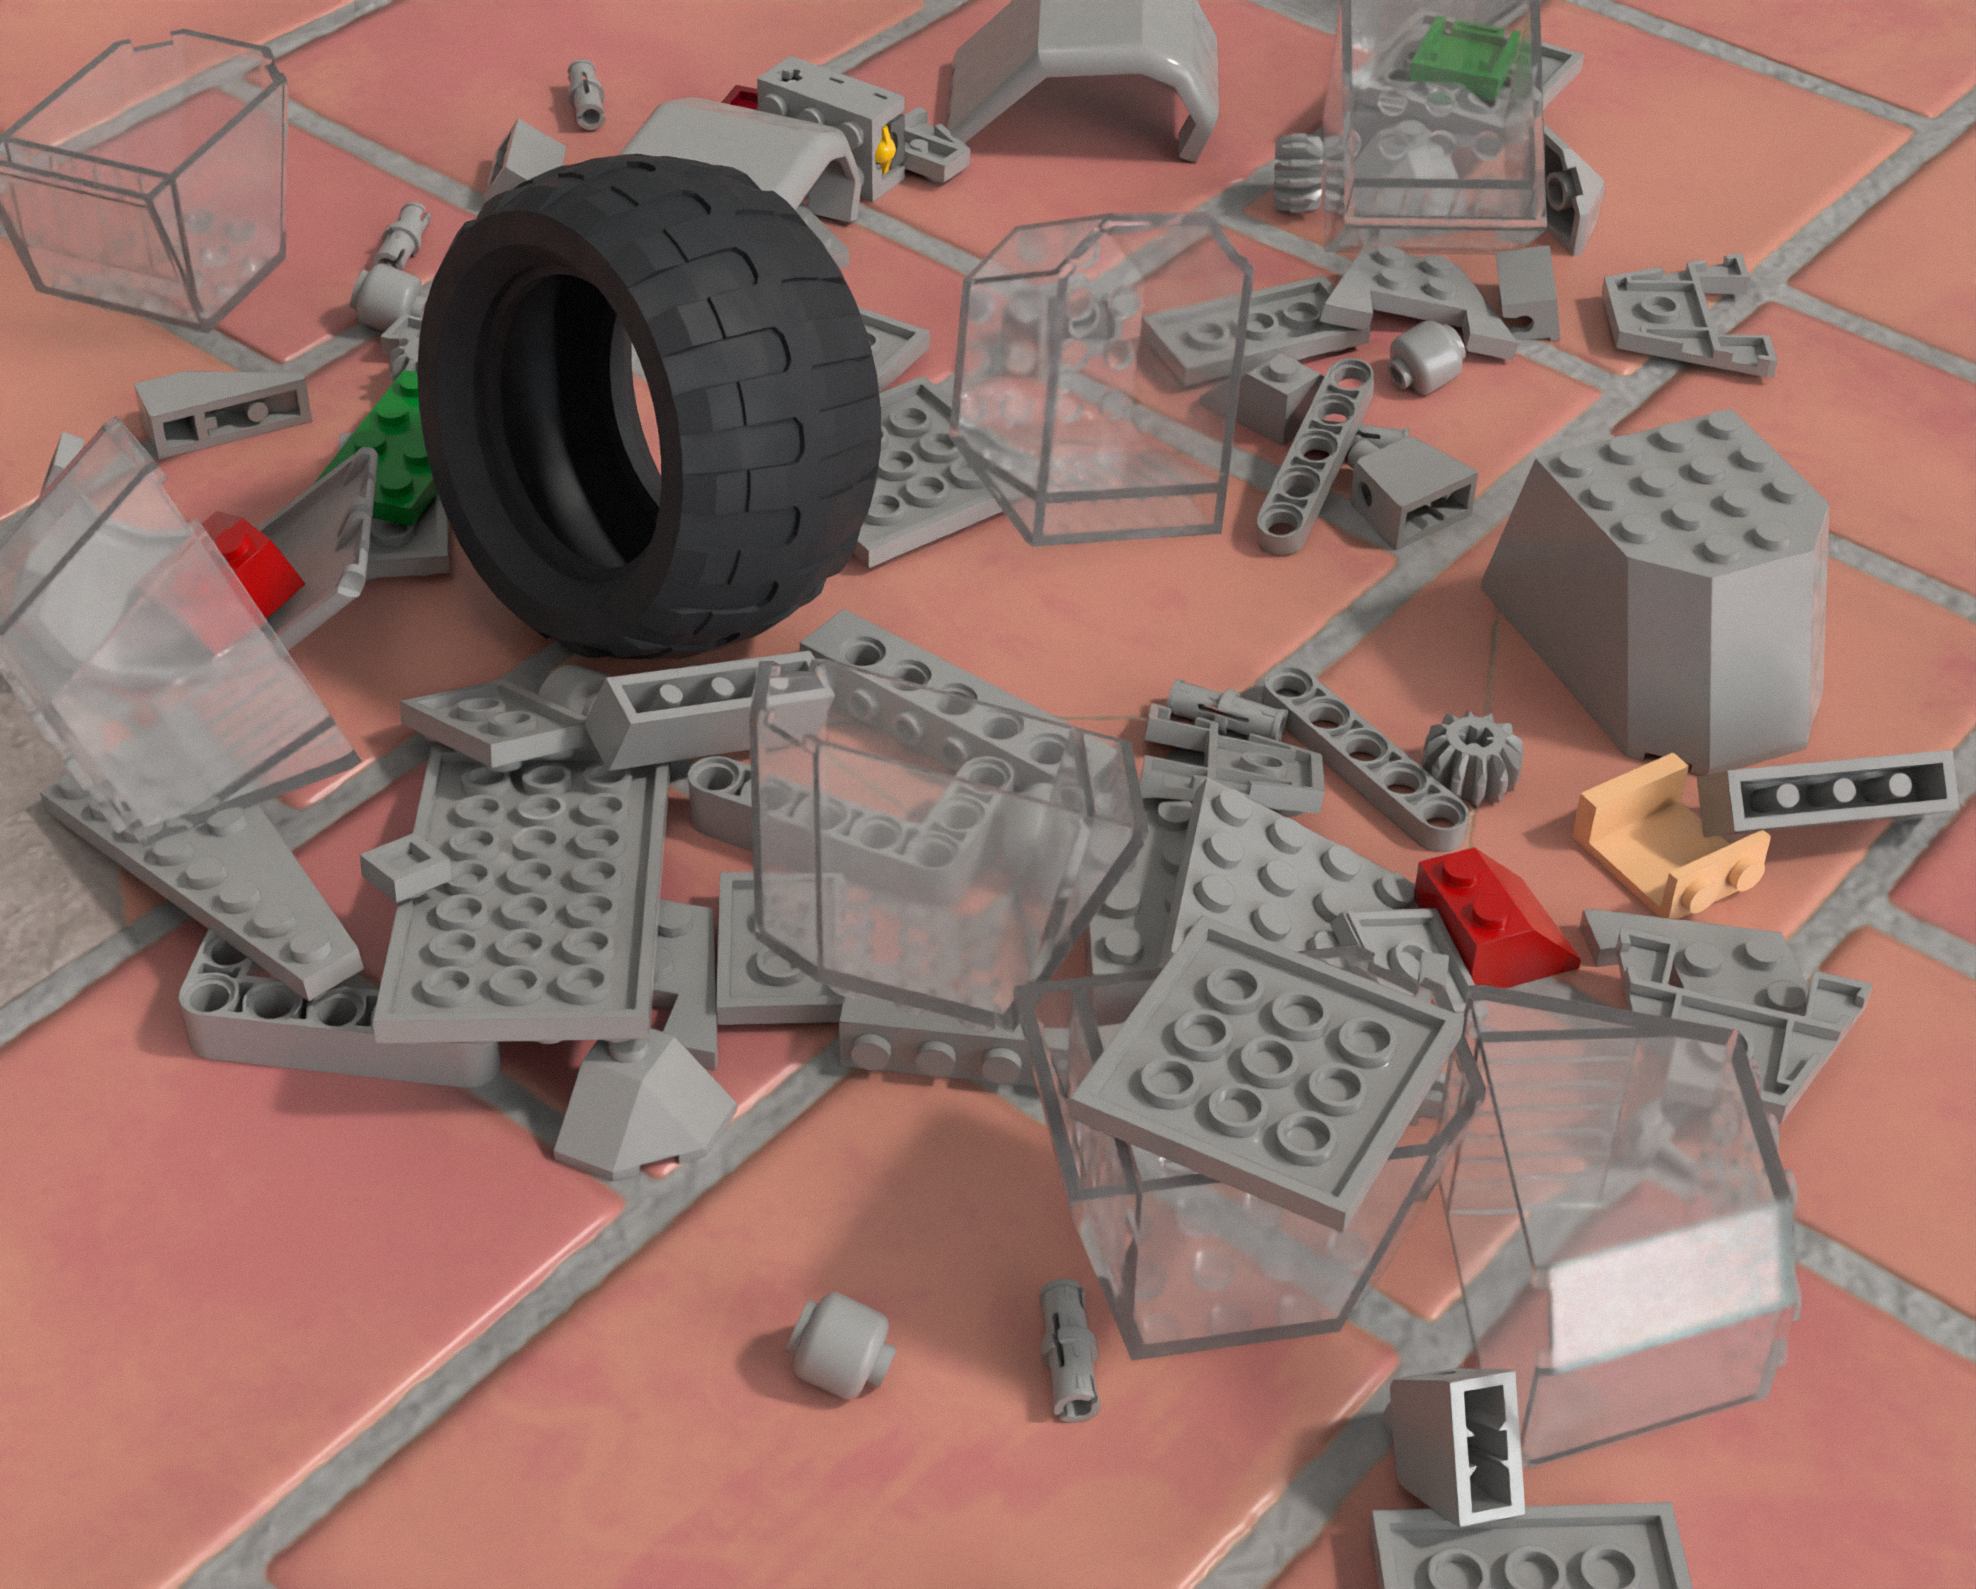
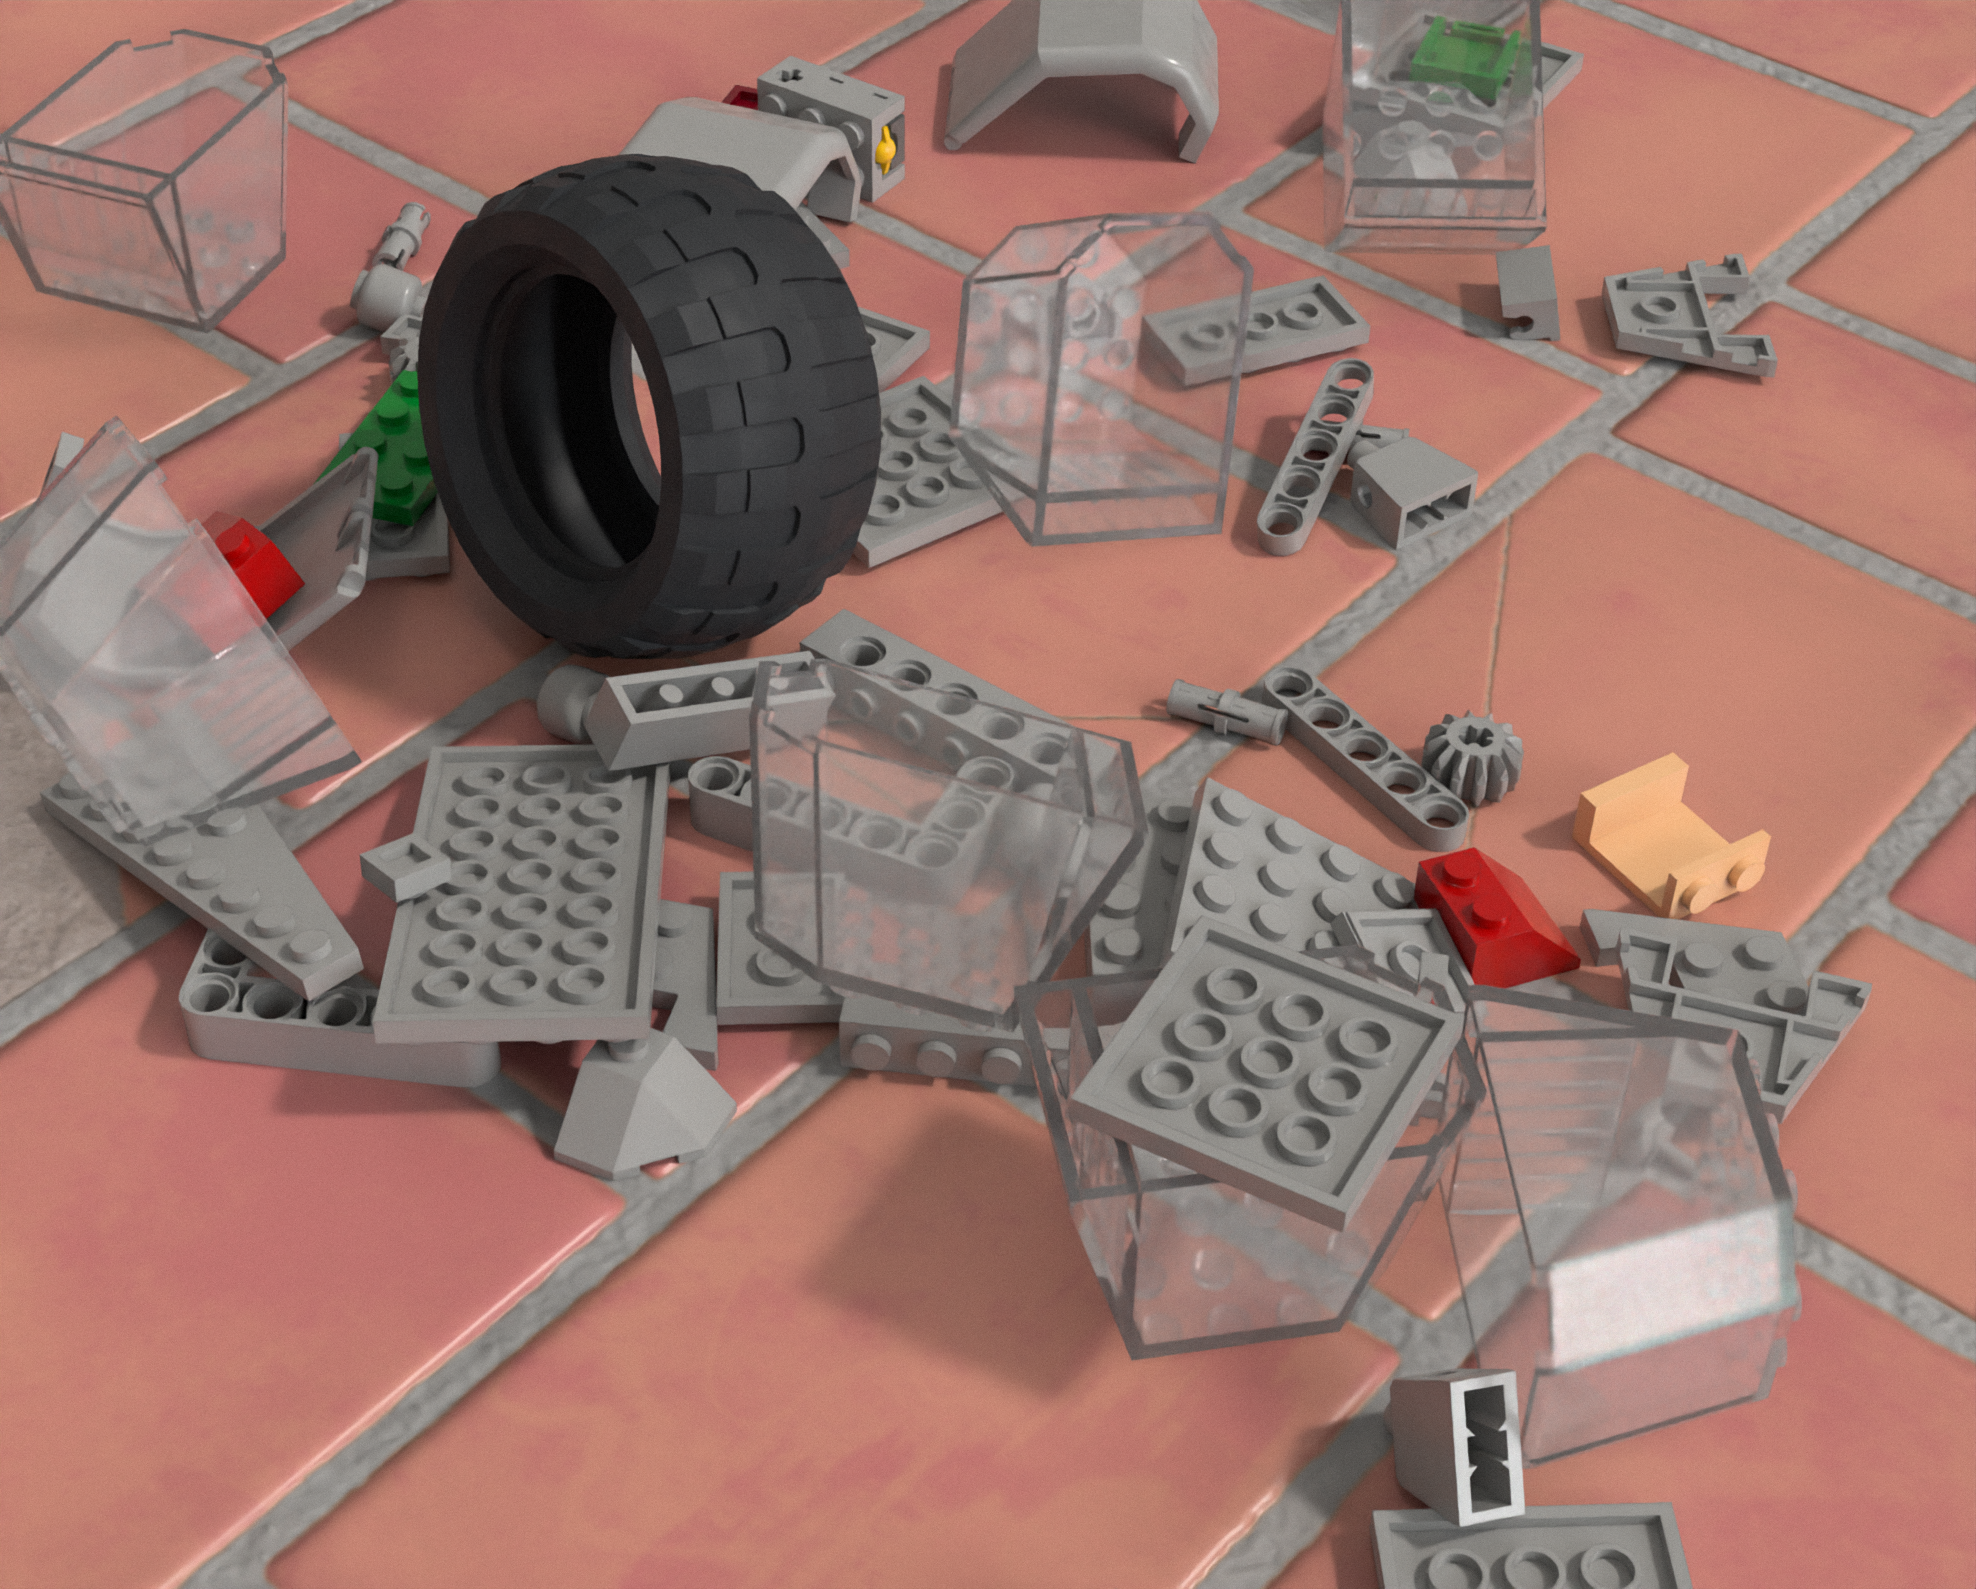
(216, 408): light grey slope -> none
(497, 724): light grey plate -> none
(521, 157): light grey brick -> none
(586, 94): light grey pin -> none
(840, 1345): light grey head -> none
(931, 149): light grey wing -> none
(1069, 1351): light grey pin -> none
(1260, 768): light grey wing -> none
(1277, 397): light grey slope -> none
(1298, 173): light grey gear -> none
(1419, 289): light grey wing -> none
(1426, 357): light grey head -> none
(1571, 194): light grey slope -> none
(1675, 589): light grey windscreen -> none
(1827, 793): light grey brick -> none

